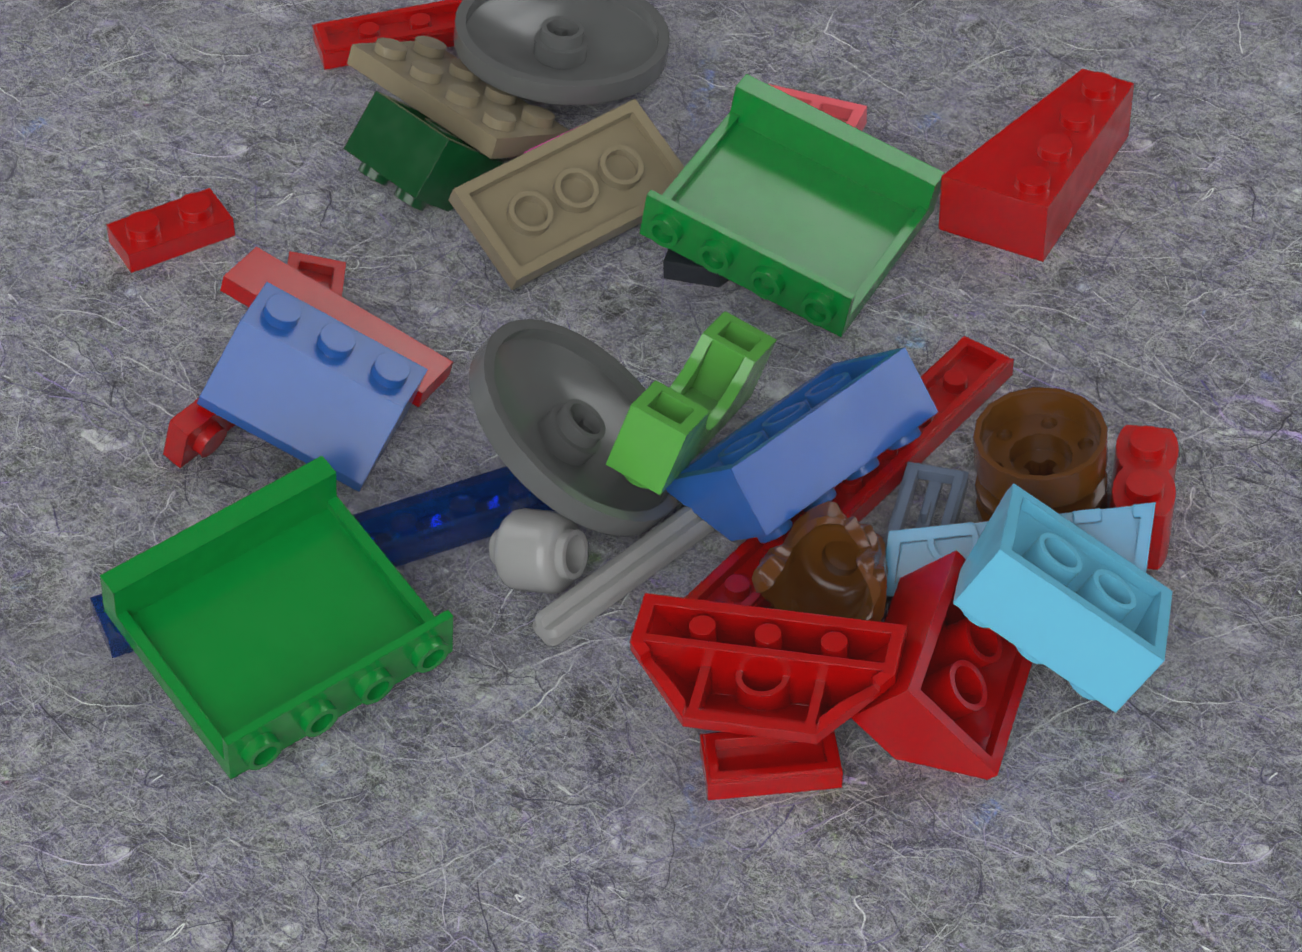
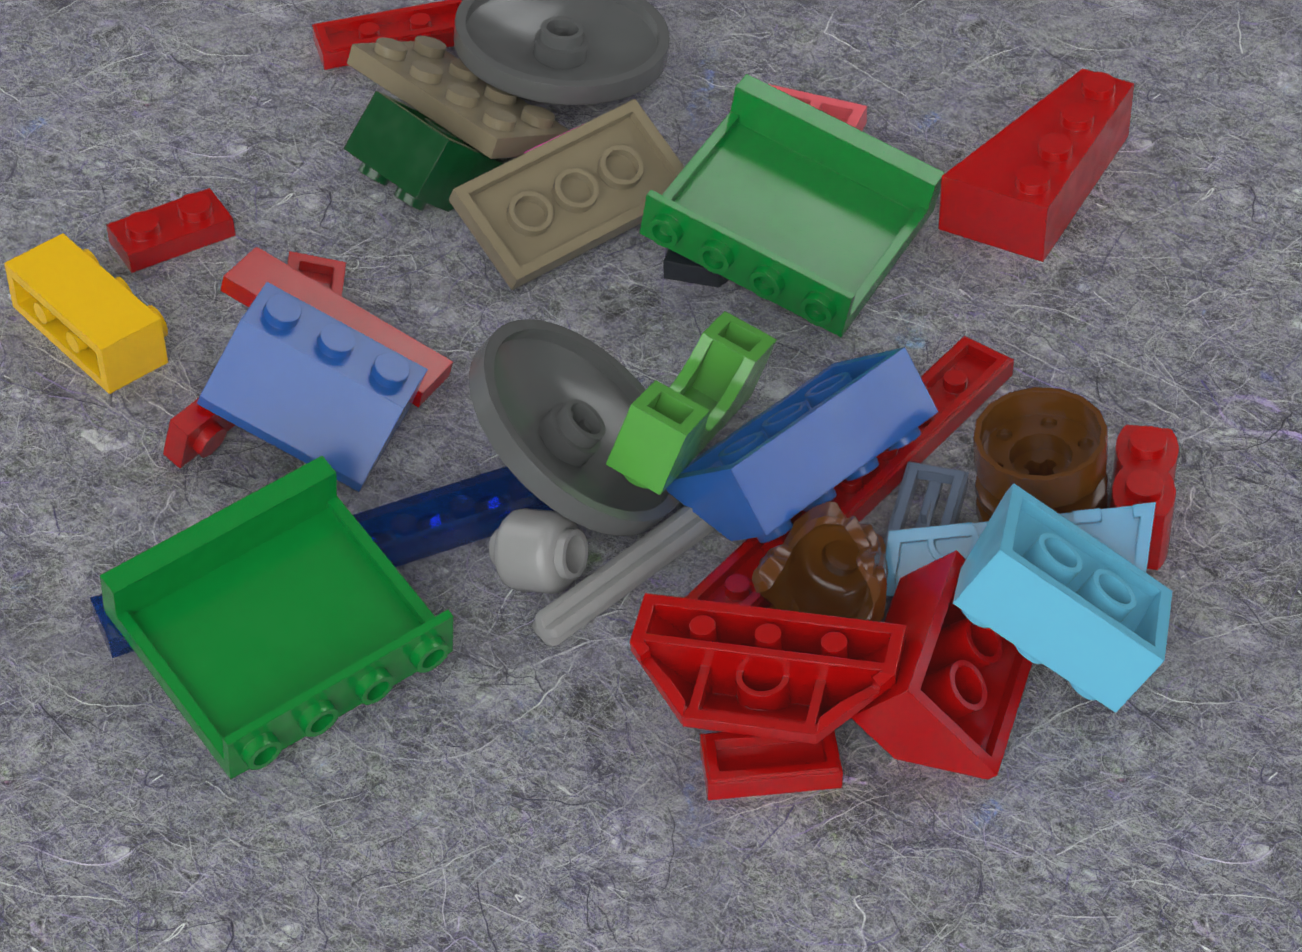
(87, 312): none -> yellow brick

